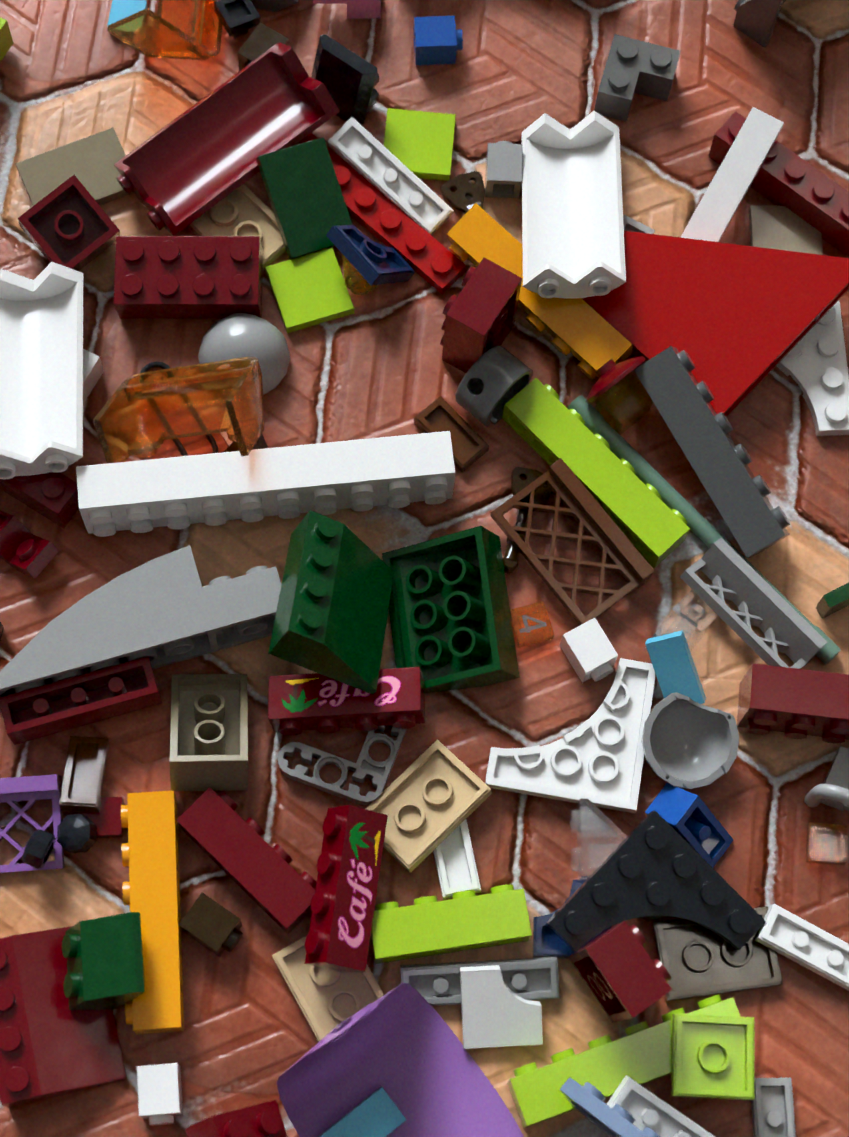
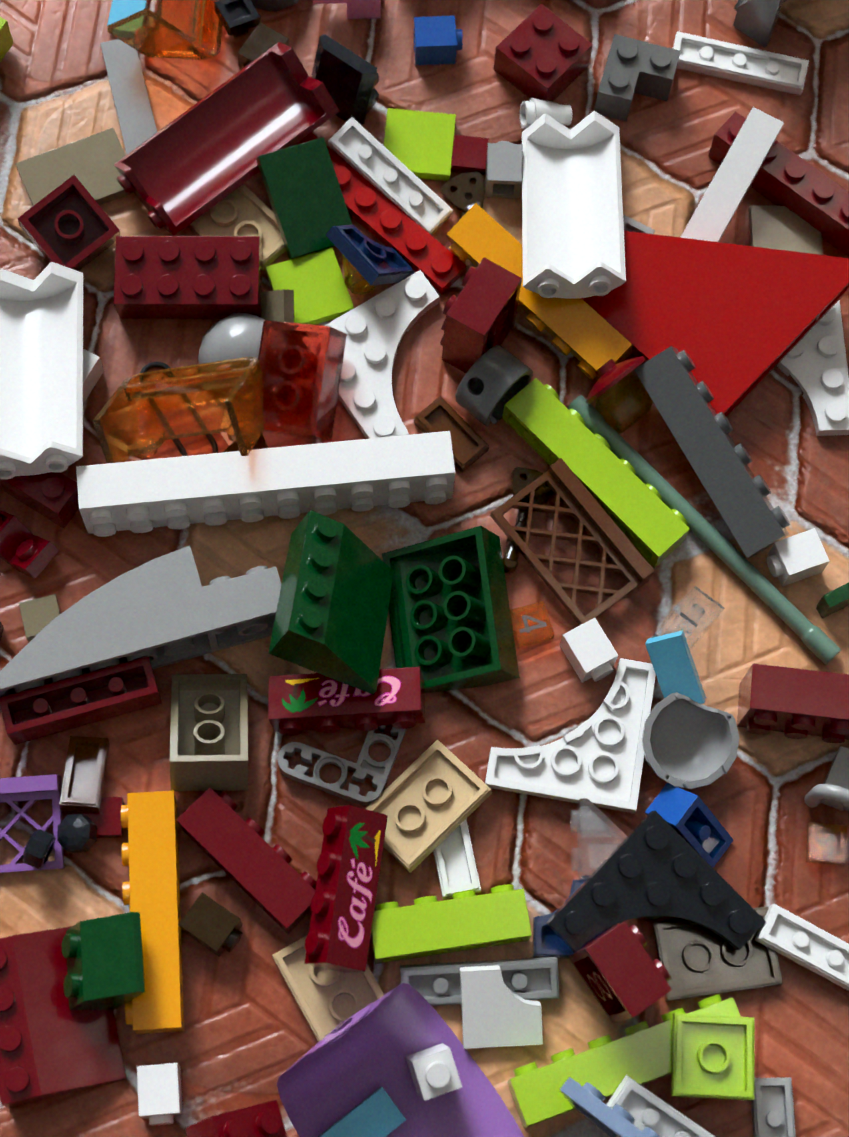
(38, 614): none -> dark tan tile
(129, 93): none -> light grey tile
(278, 305): none -> dark tan tile
(300, 378): none -> clear red slope
(371, 349): none -> white plate
(433, 1071): none -> white brick
(469, 154): none -> dark red tile
(535, 108): none -> white cone
(542, 55): none -> dark red brick
(741, 63): none -> white tile
(757, 606): light grey fence -> none
(797, 557): none -> white brick

